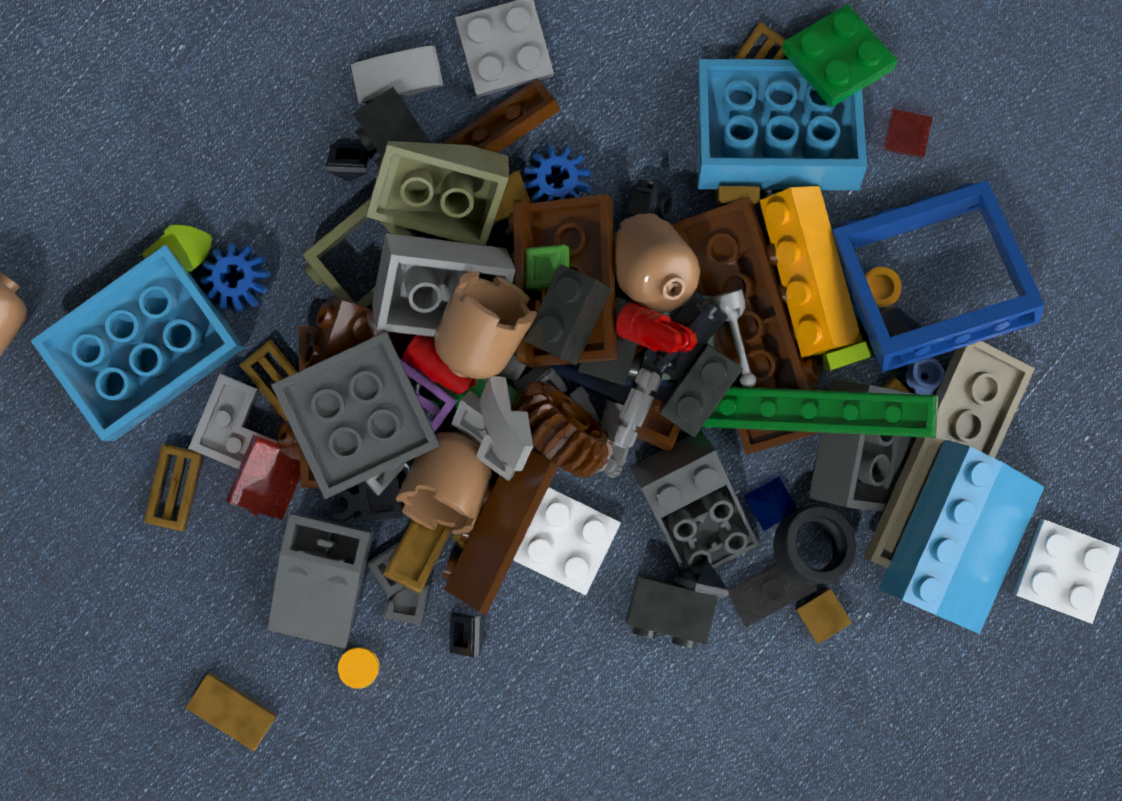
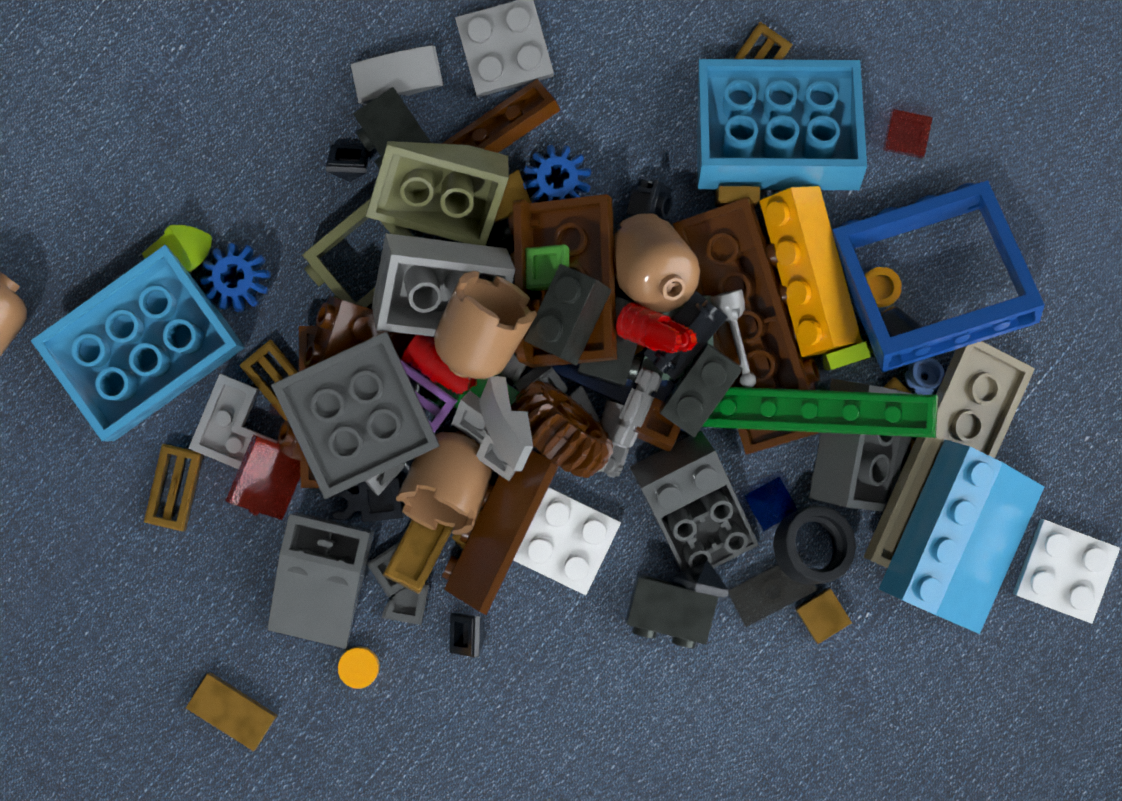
(839, 55): green plate -> none

